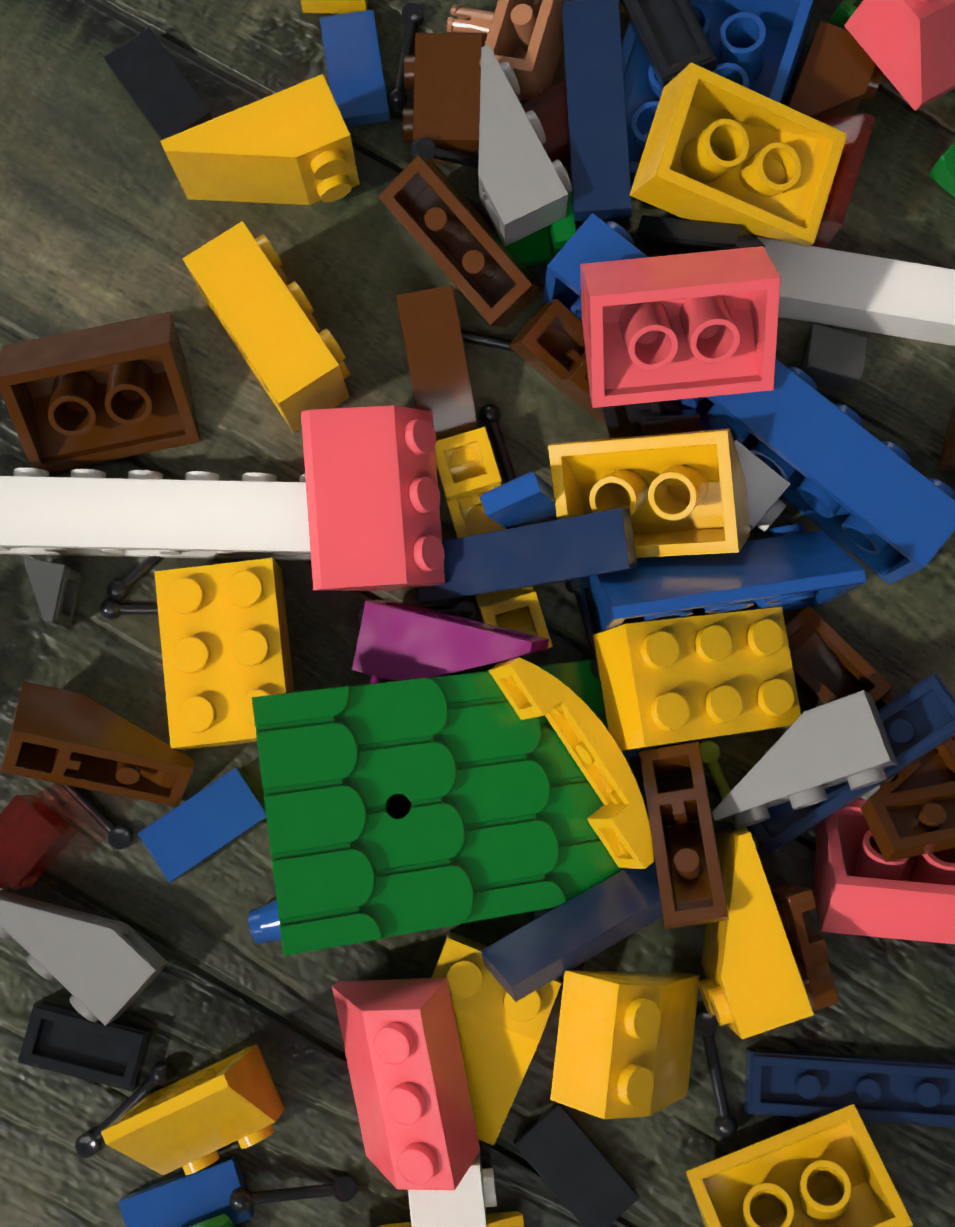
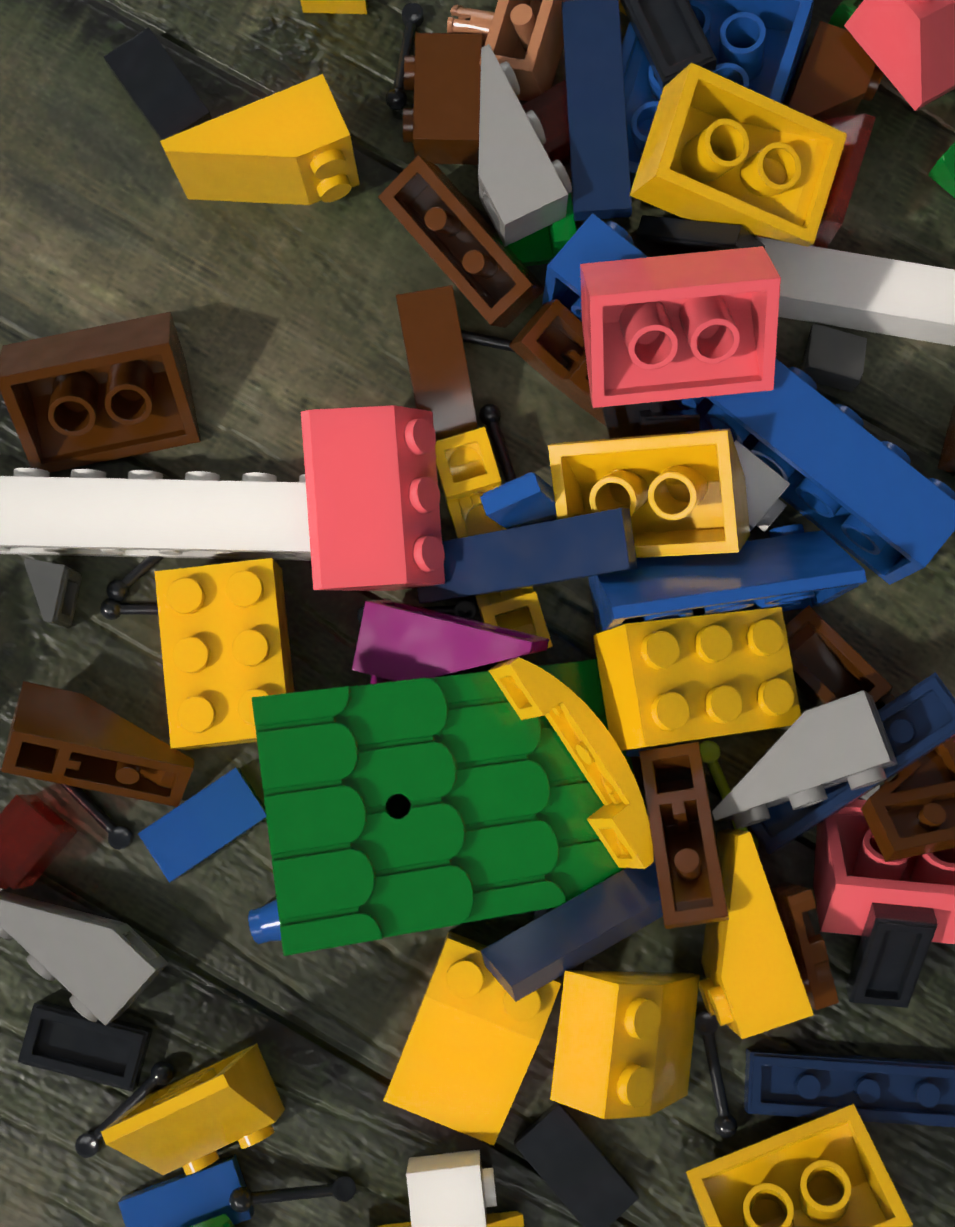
(270, 323): yellow brick -> none
(355, 67): blue tile -> none
(408, 1080): coral slope -> none
(426, 148): black hinge -> none
(579, 588): black hinge -> none
(891, 954): none -> black tile

